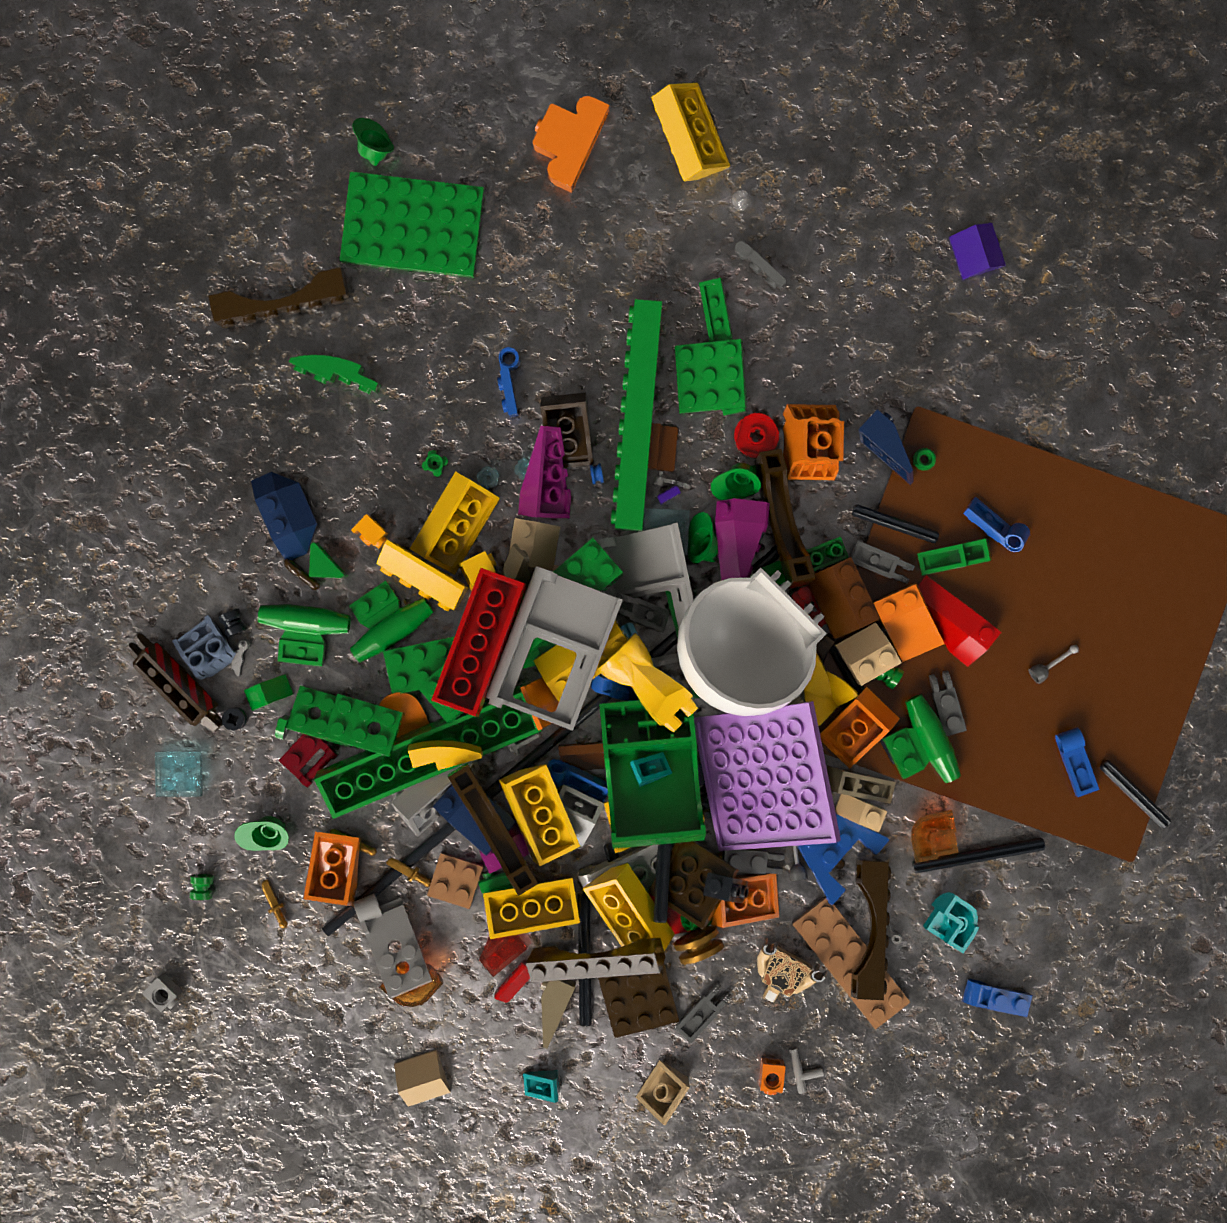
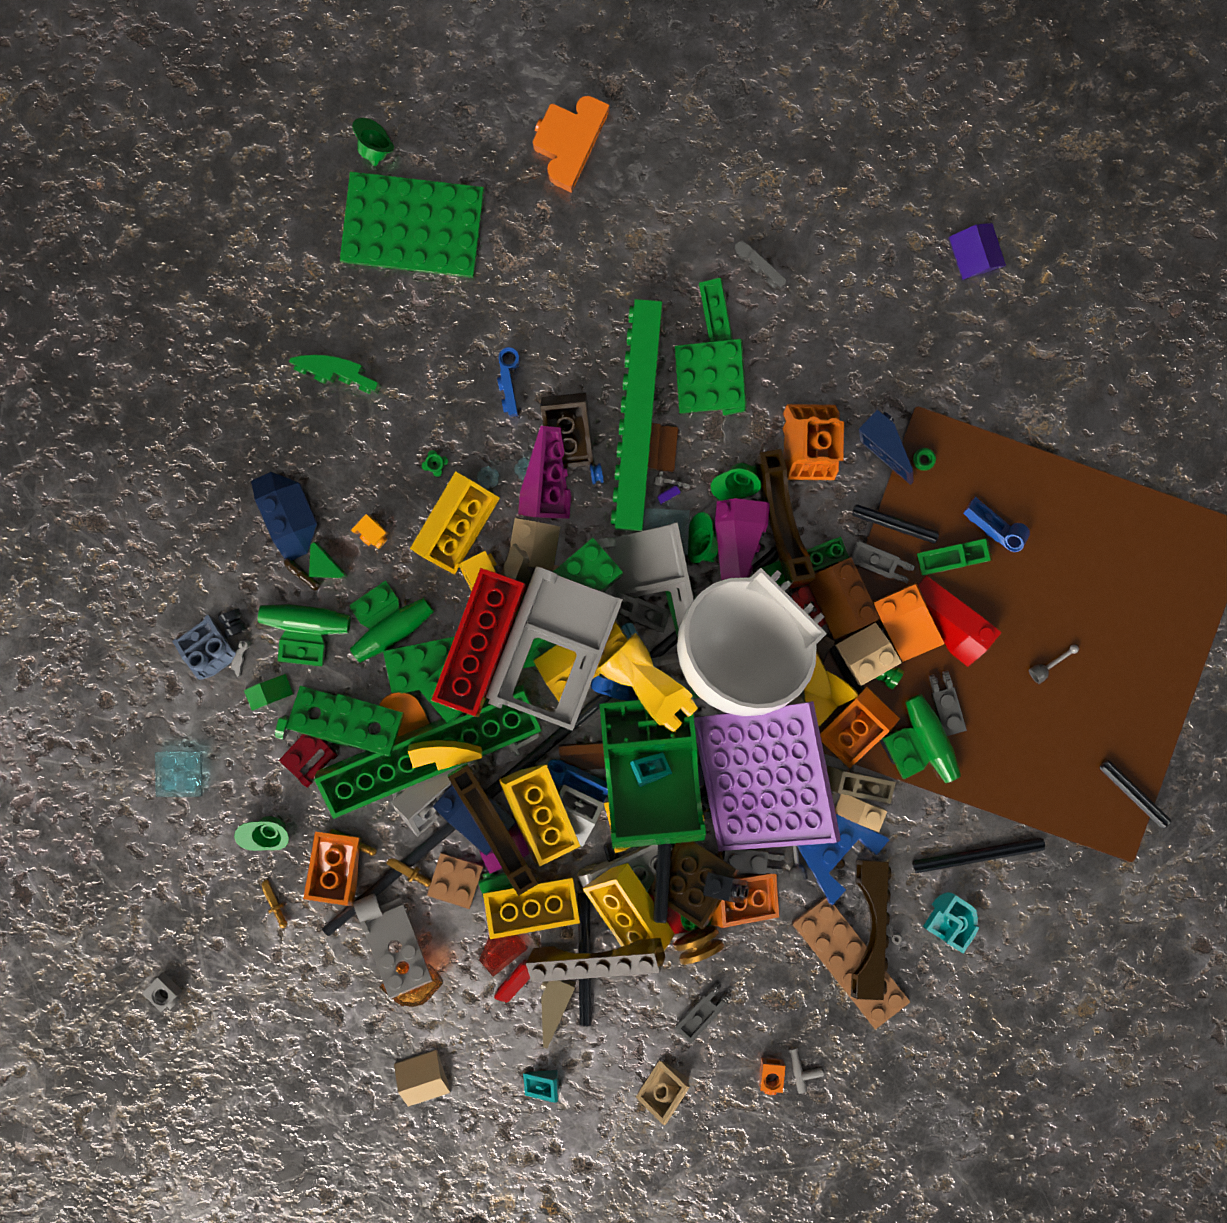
(174, 683): dark brown hinge -> none
(201, 886): green wheel -> none
(239, 717): black wheel -> none
(322, 289): dark brown arch -> none
(422, 575): yellow slope -> none
(539, 695): orange slope -> none
(638, 1002): dark brown plate -> none
(690, 131): yellow slope -> none
(740, 200): clear plate -> none
(748, 425): red plate -> none
(785, 972): torso -> none
(934, 836): clear orange brick -> none
(996, 998): blue plate -> none
(1076, 762): blue plate -> none

